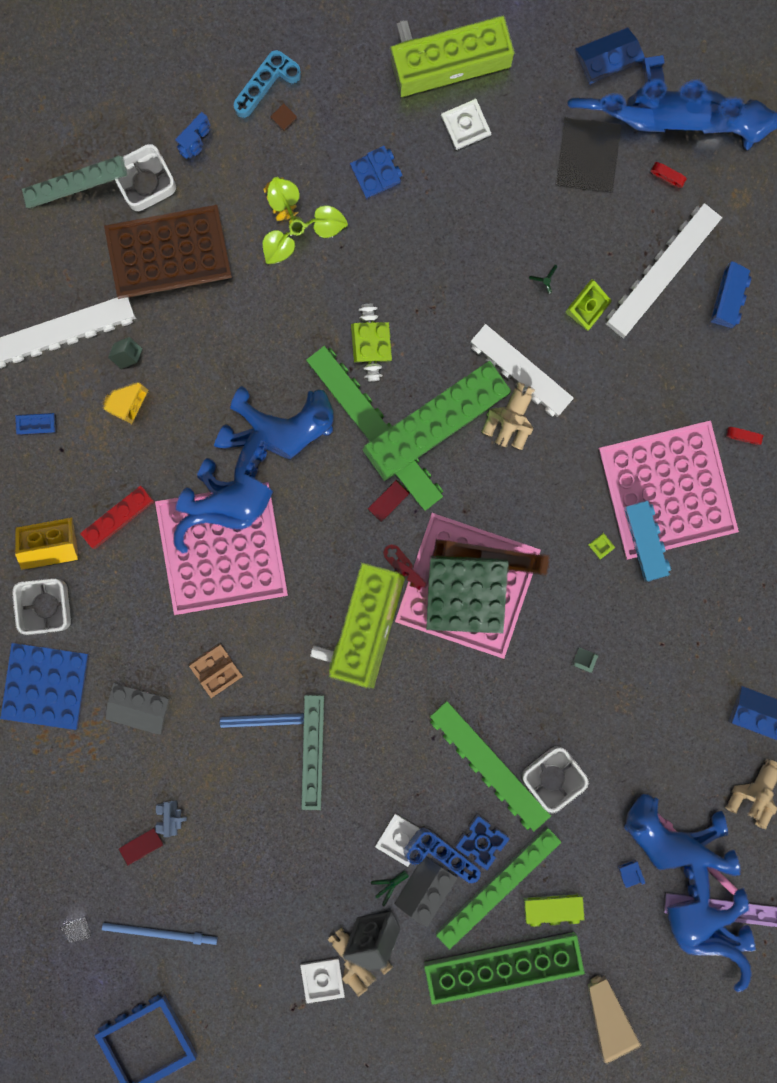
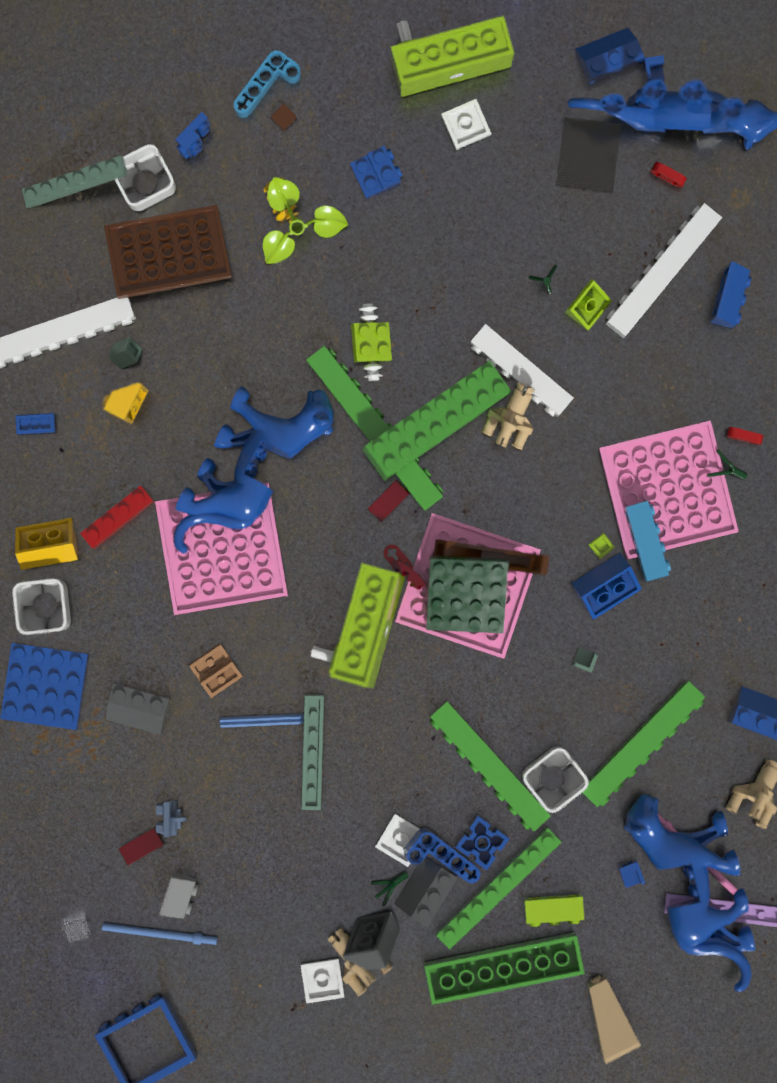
(178, 896): none -> light grey slope
(606, 585): none -> blue slope
(643, 742): none -> bright green brick
(732, 469): none -> dark green plant

